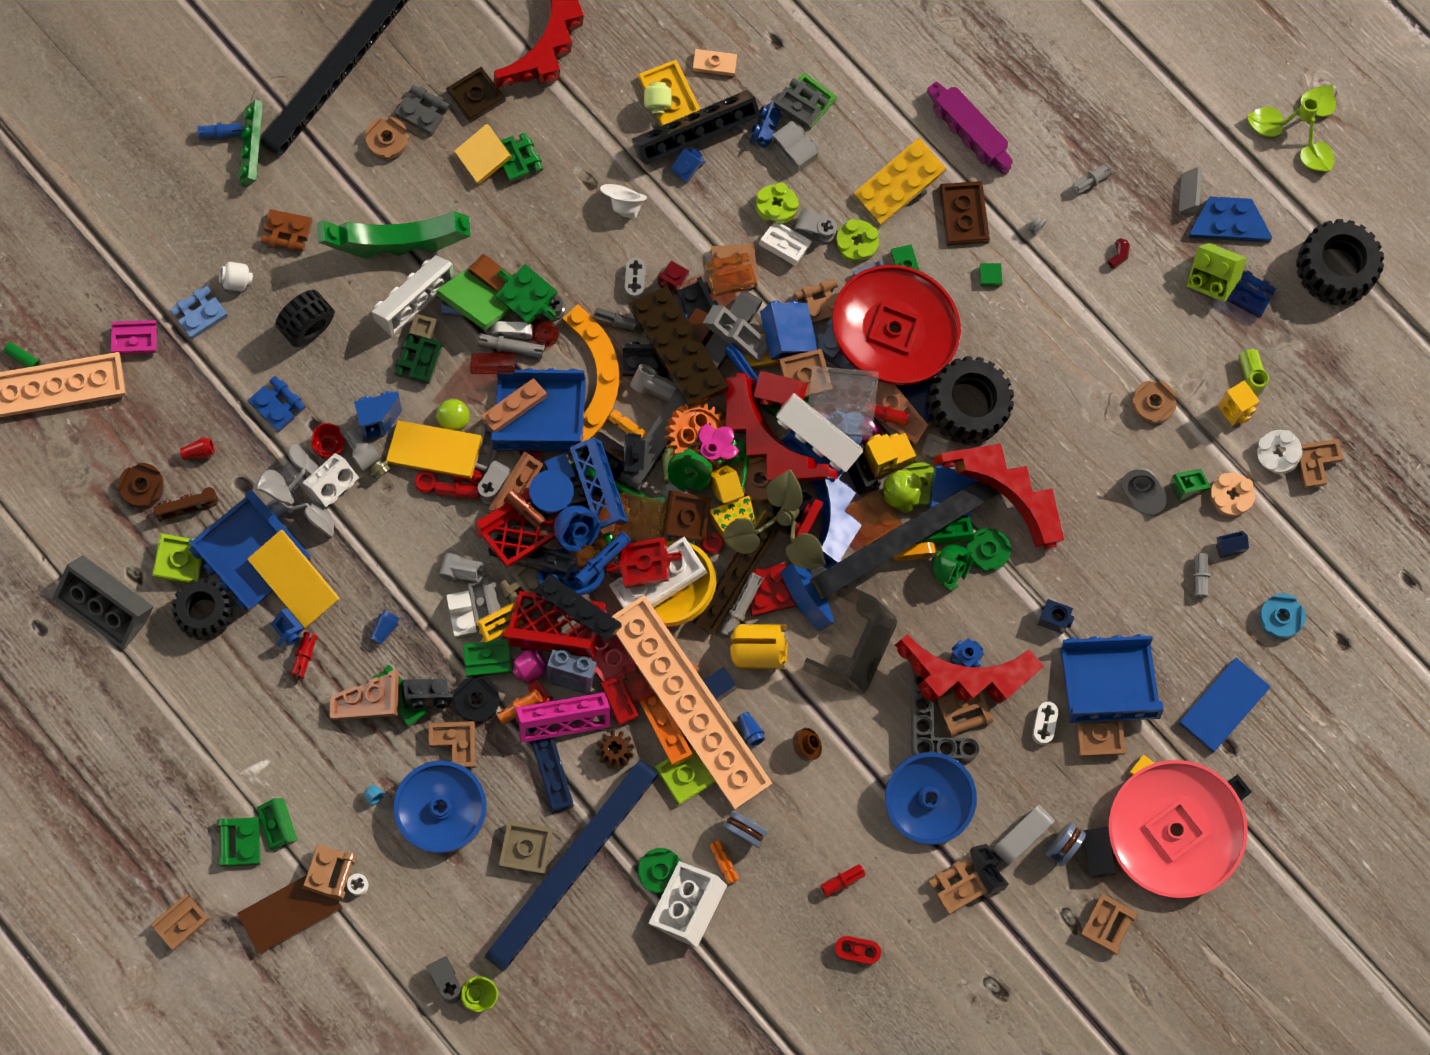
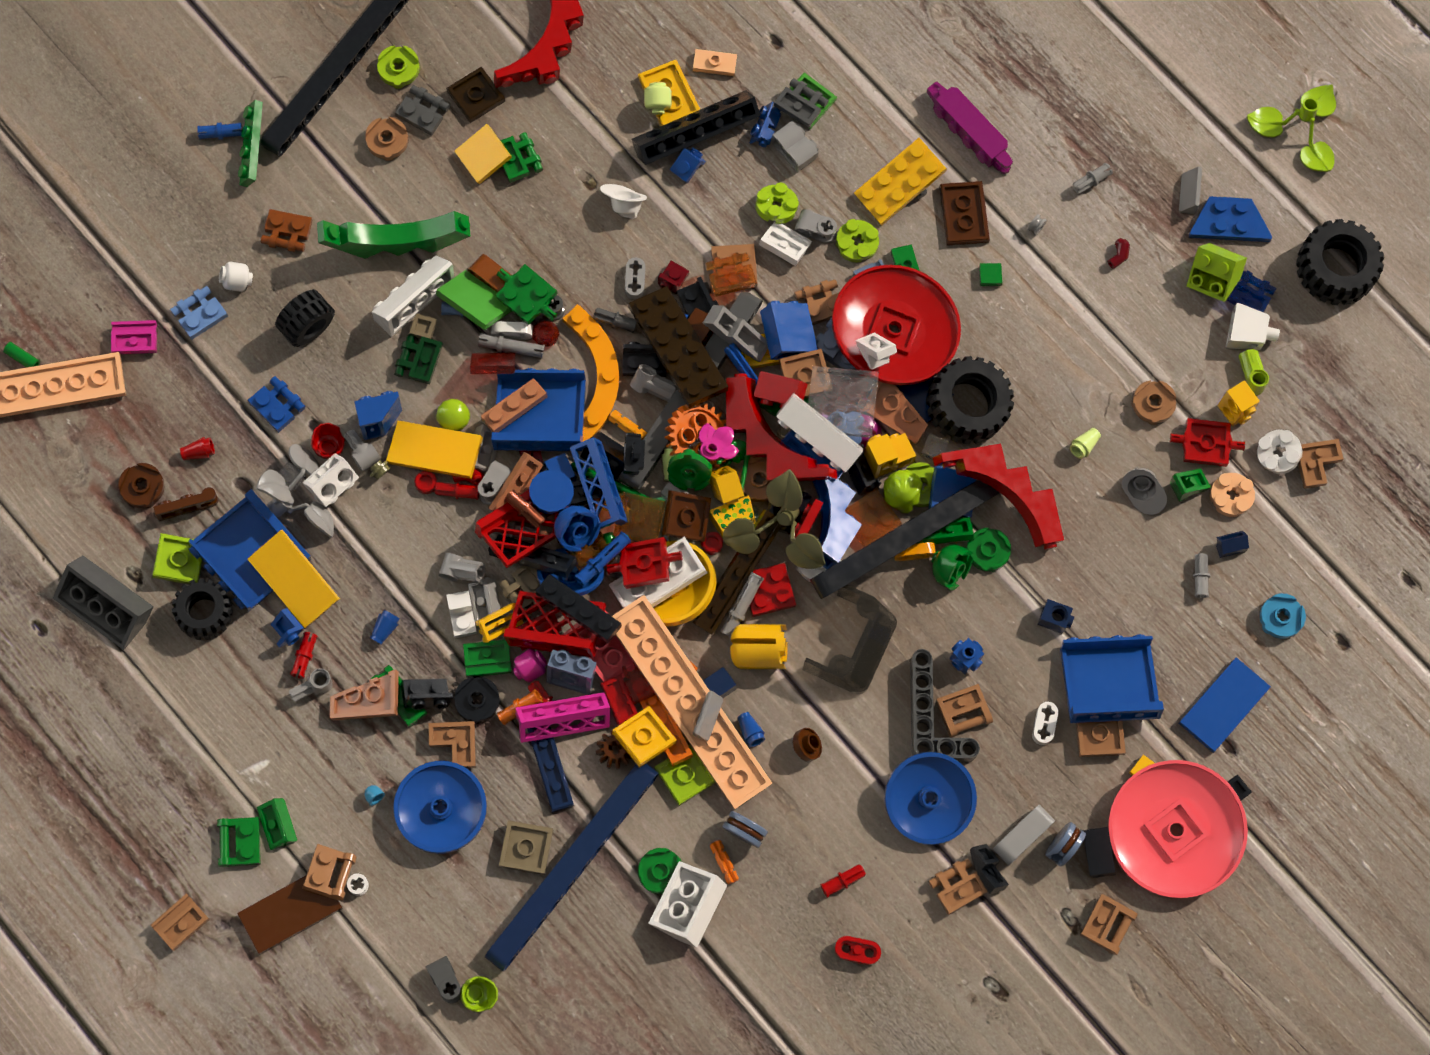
(310, 687): none -> light grey axle
(400, 77): none -> lime plate
(644, 736): none -> yellow plate
(708, 716): none -> light grey slope
(805, 596): blue slope -> none
(876, 350): none -> white slope
(891, 415): red axle -> none
(967, 681): red arch -> none
(1085, 443): none -> yellowish green cone
(1207, 442): none -> red plate
(1249, 329): none -> white torso

